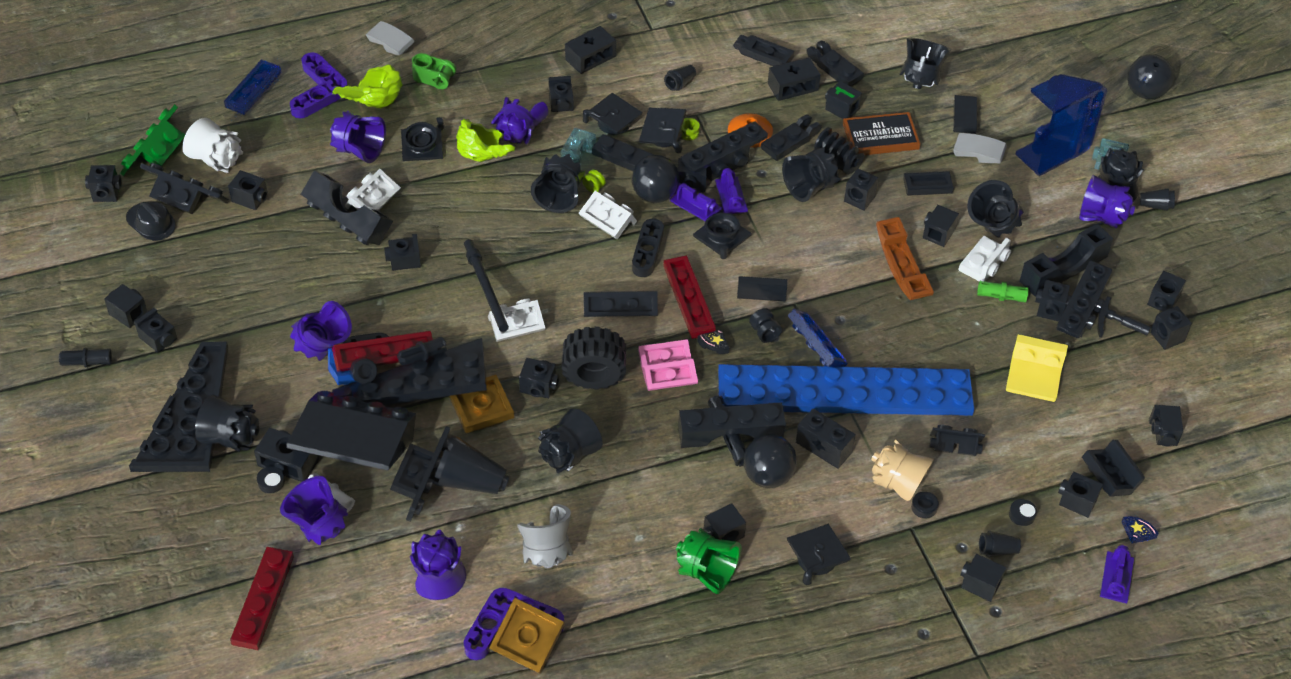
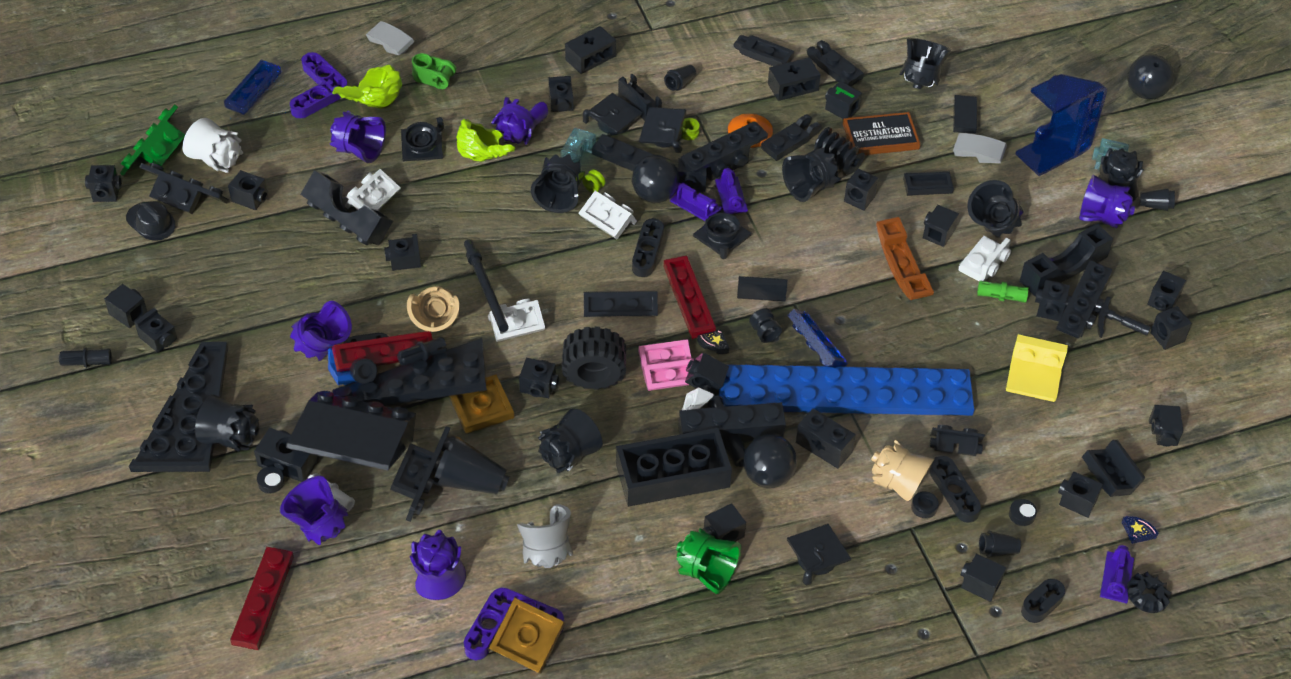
(433, 309): none -> tan hat
(636, 96): none -> black hinge
(673, 466): none -> black brick
(696, 399): none -> white slope
(706, 373): none -> black brick
(955, 500): none -> black beam
(1038, 596): none -> black beam
(1148, 602): none -> black gear

